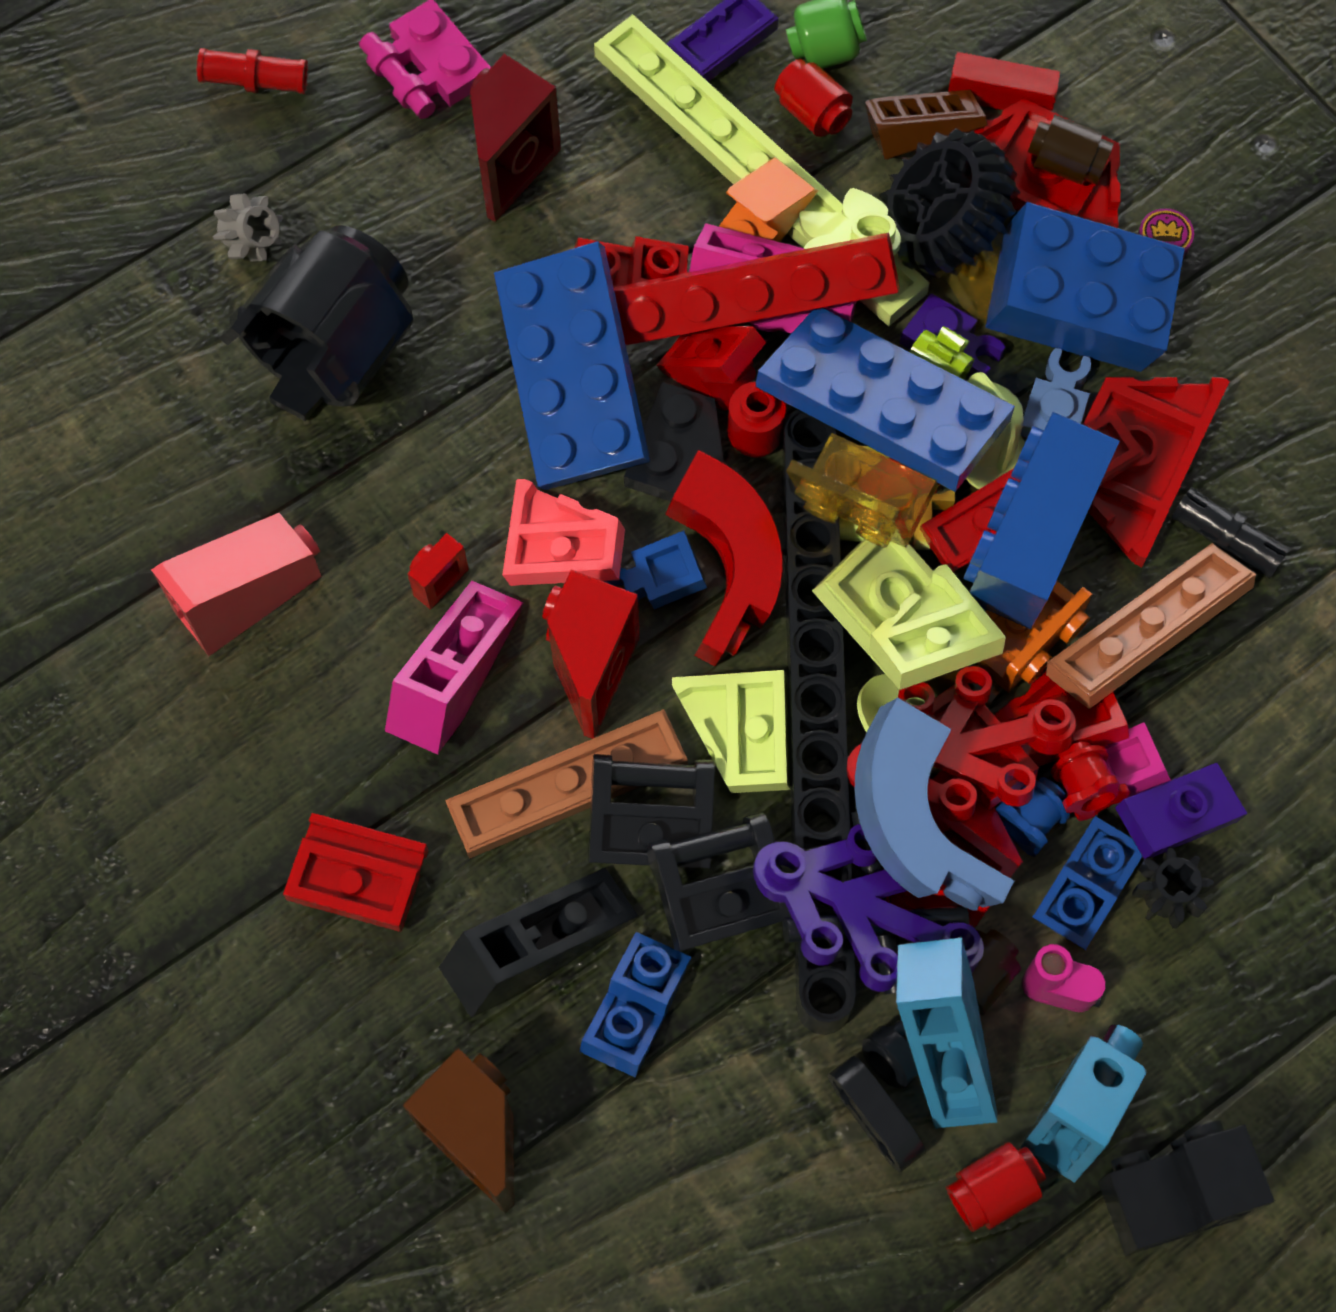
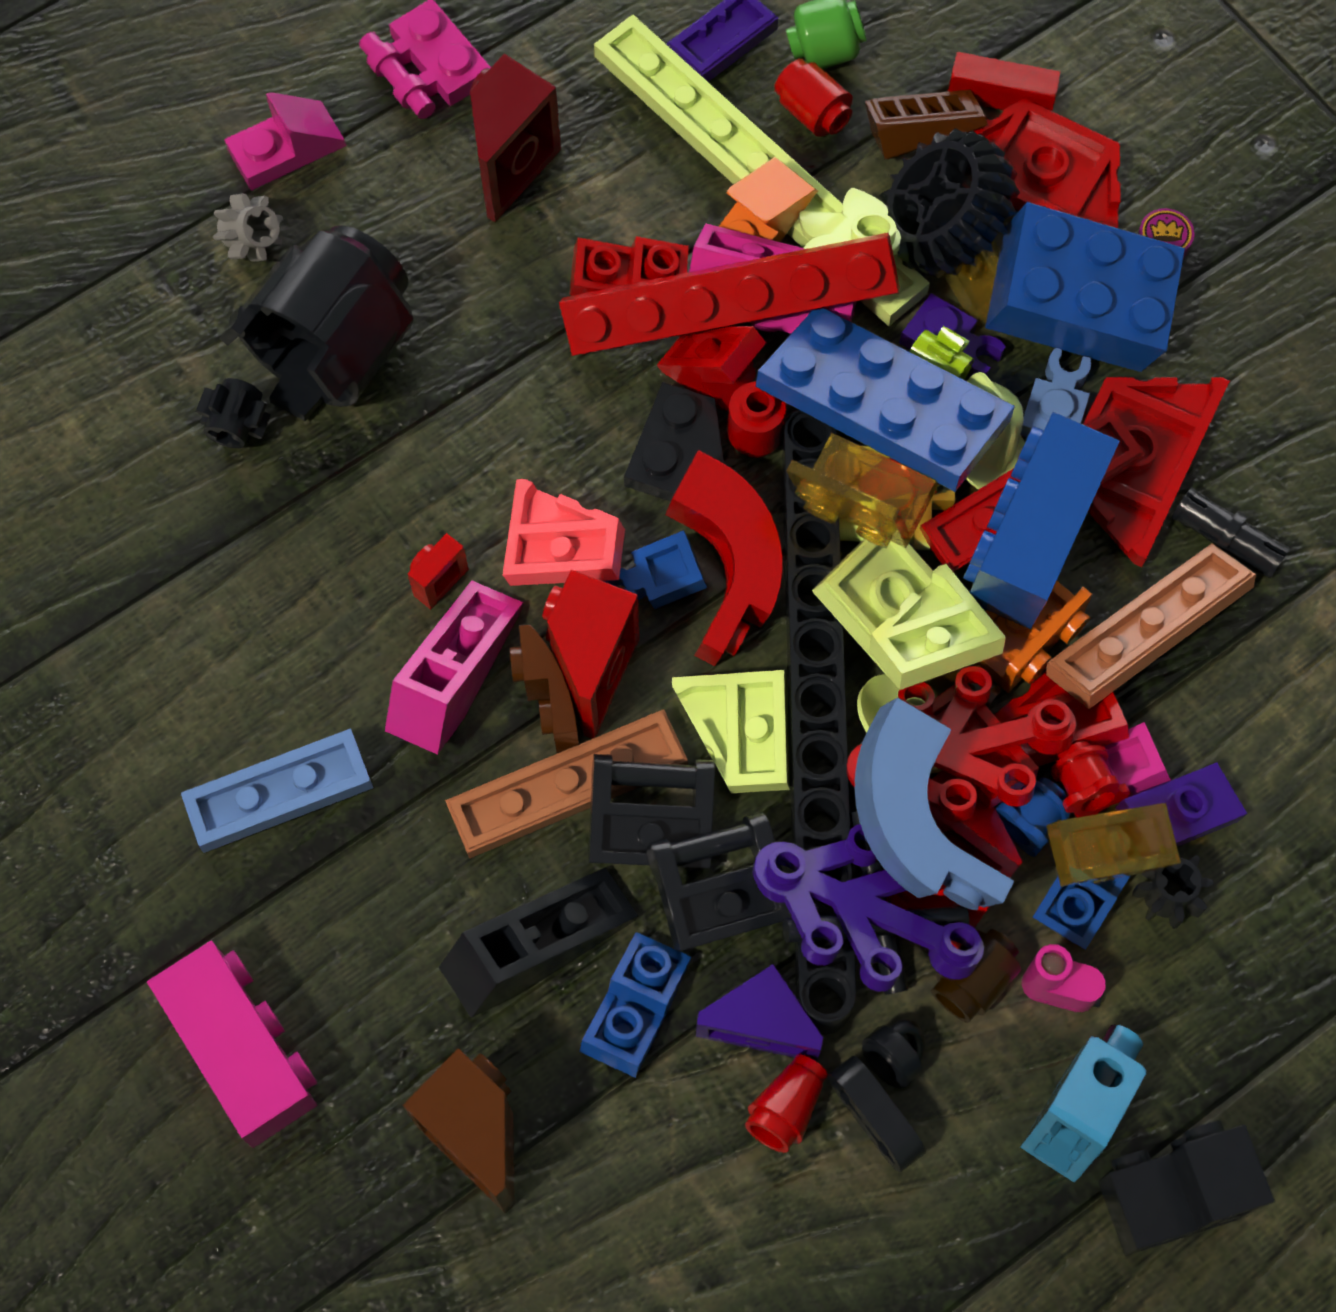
(233, 413): none -> black gear
(234, 1042): none -> dark pink brick
(238, 579): coral slope -> none
(252, 70): red pin -> none
(276, 790): none -> medium blue plate
(285, 142): none -> dark pink slope
(356, 872): red plate -> none
(545, 682): none -> reddish brown slope
(571, 366): blue plate -> none
(761, 1017): none -> dark purple slope
(786, 1105): none -> red cone
(945, 1032): dark azure slope -> none
(996, 1187): red brick -> none
(1070, 150): dark brown brick -> none
(1113, 844): none -> clear yellow slope

